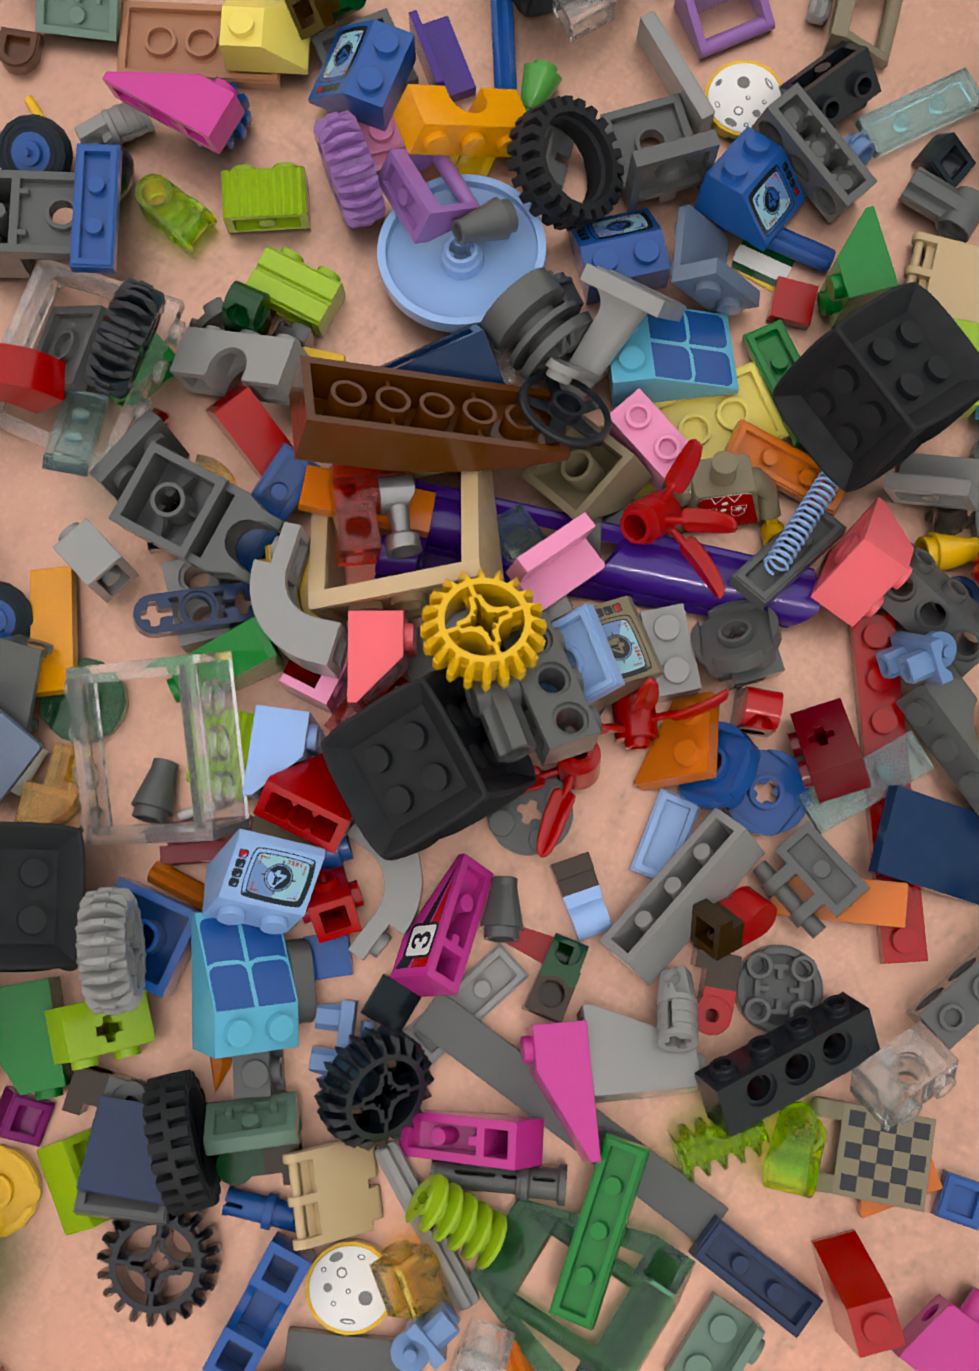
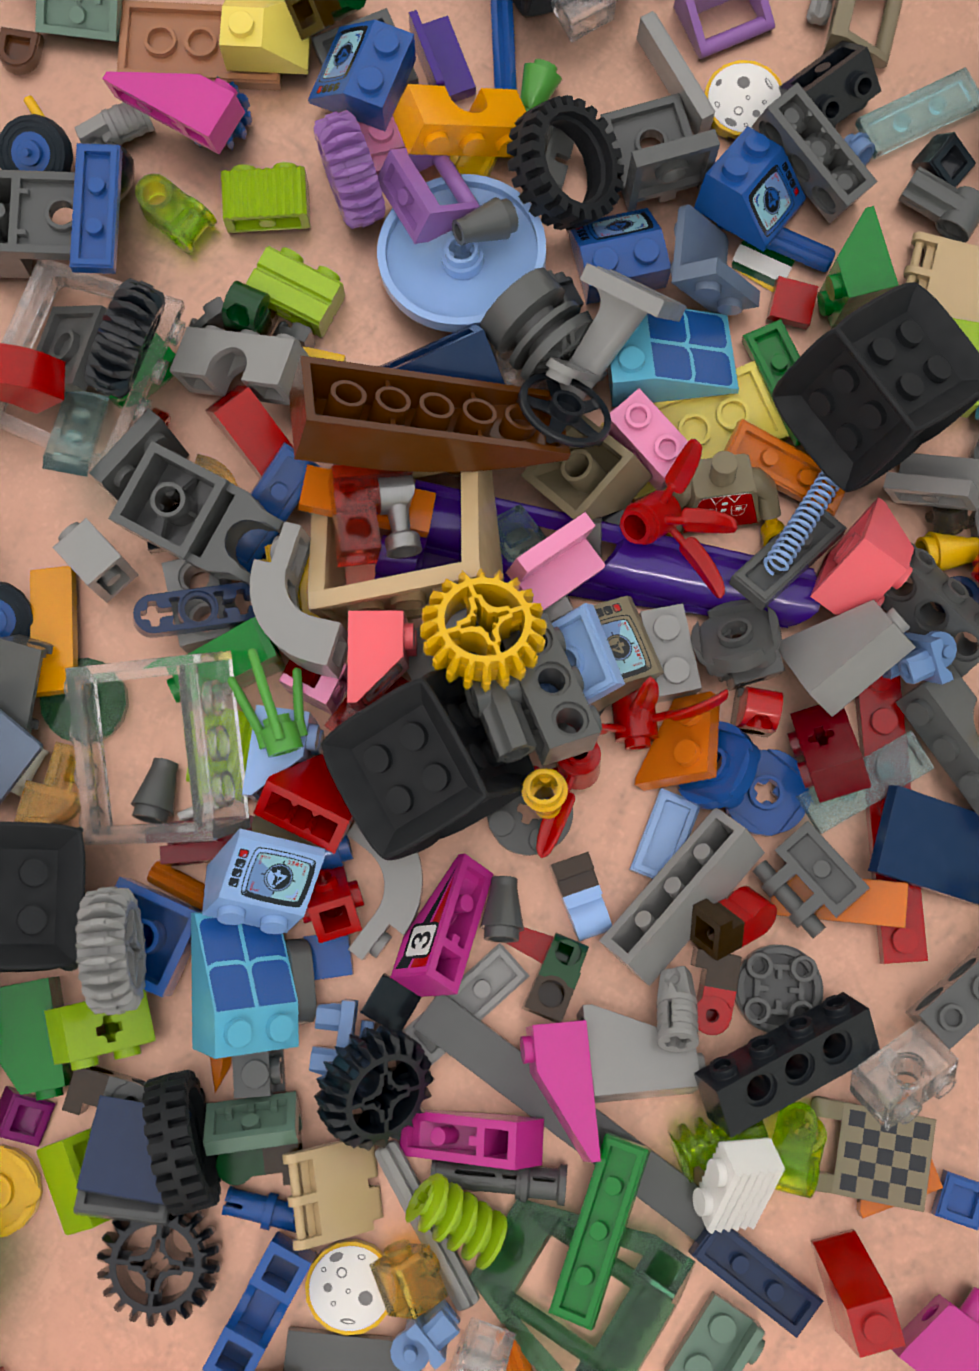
(279, 732): none -> bright green plant
(544, 784): none -> yellow cone
(738, 1184): none -> white brick
(846, 653): none -> light grey slope

